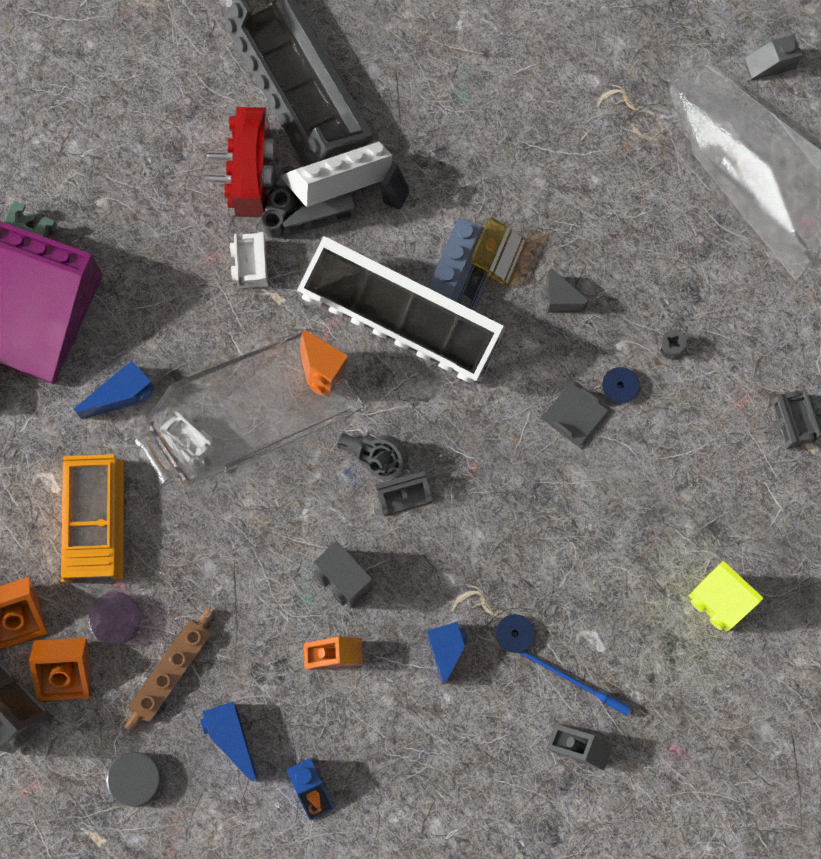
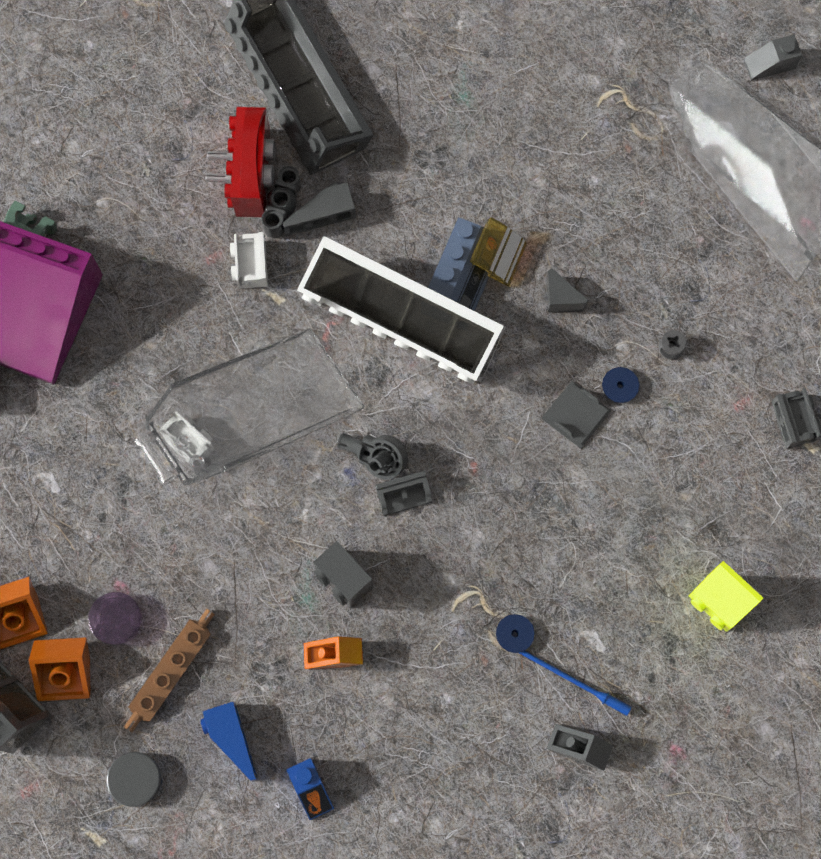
(92, 517): light orange piece -> none
(120, 391): blue slope -> none
(321, 363): orange slope -> none
(339, 174): white slope -> none
(394, 187): black slope -> none
(447, 647): blue slope -> none

